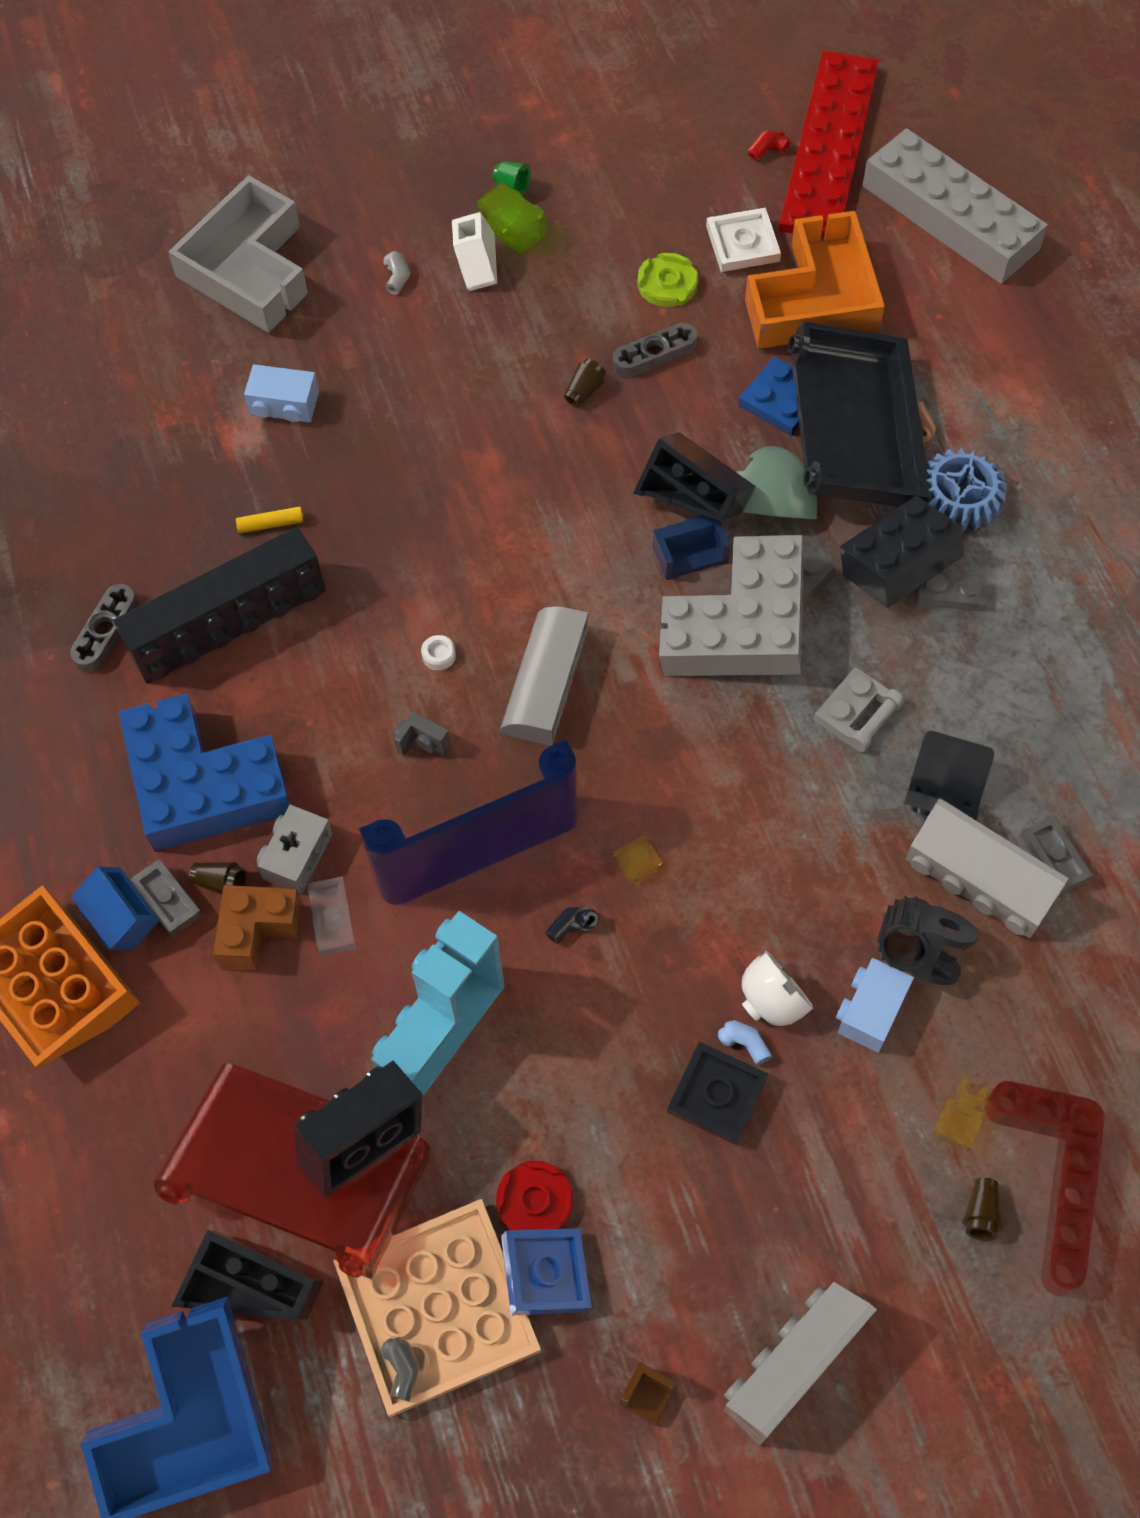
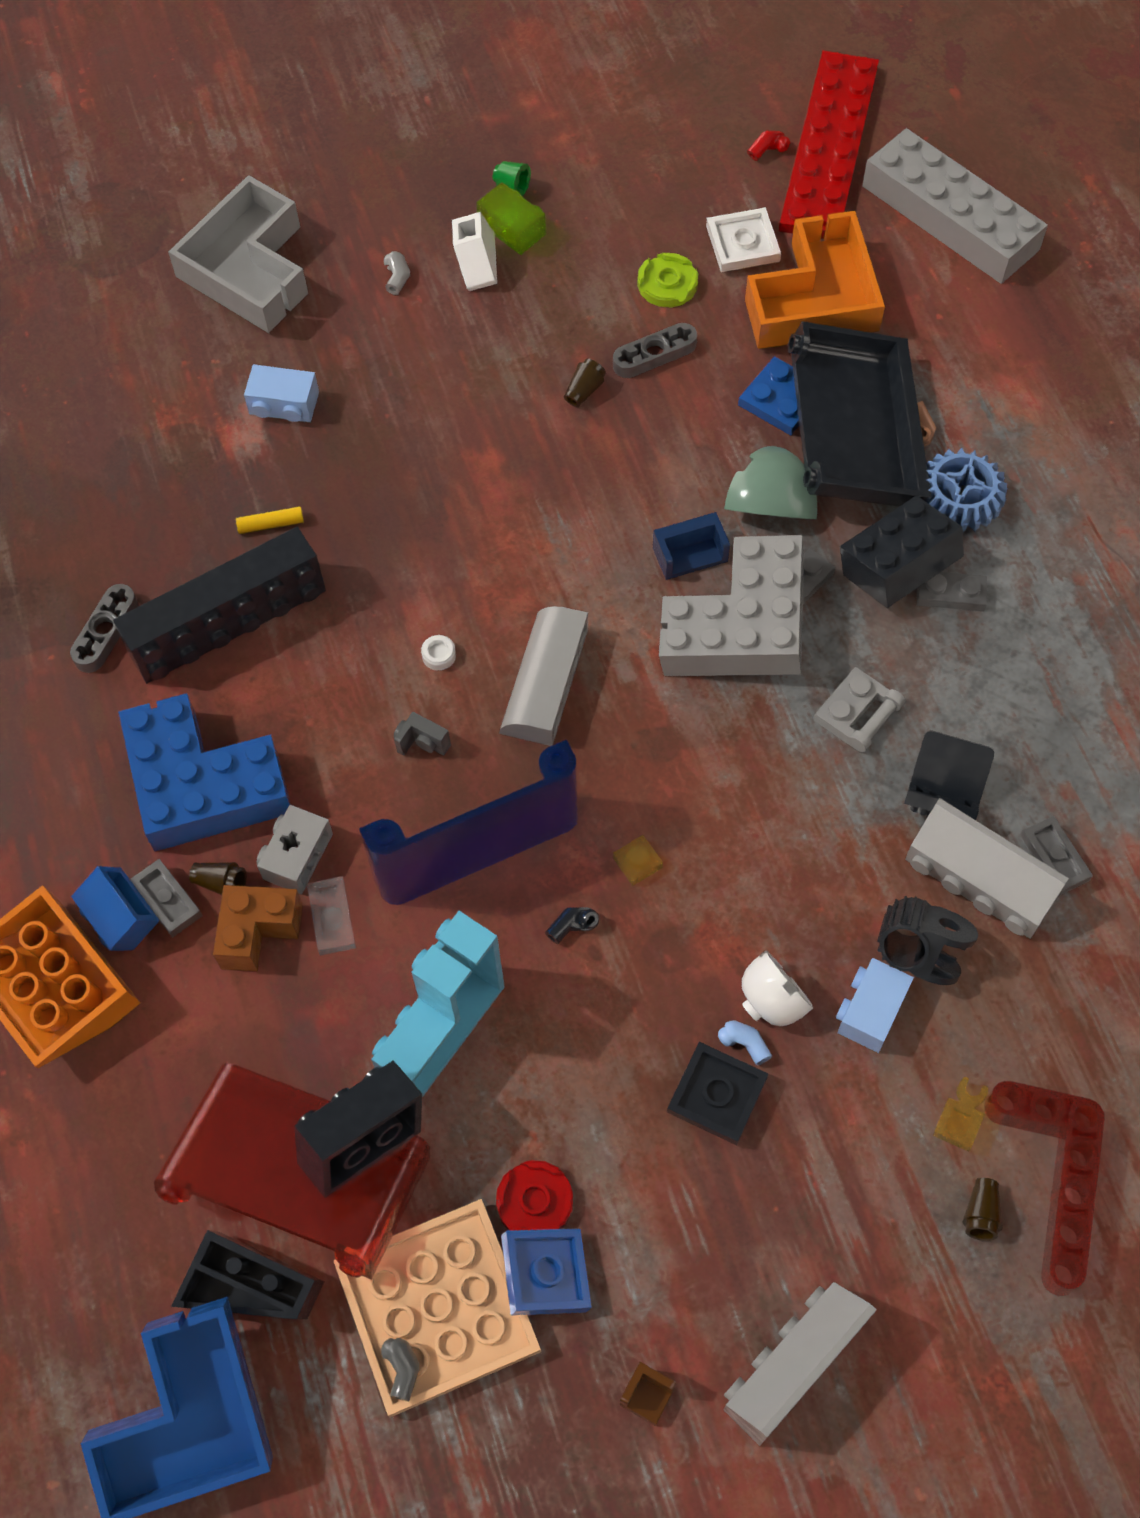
(693, 479): black wedge -> none

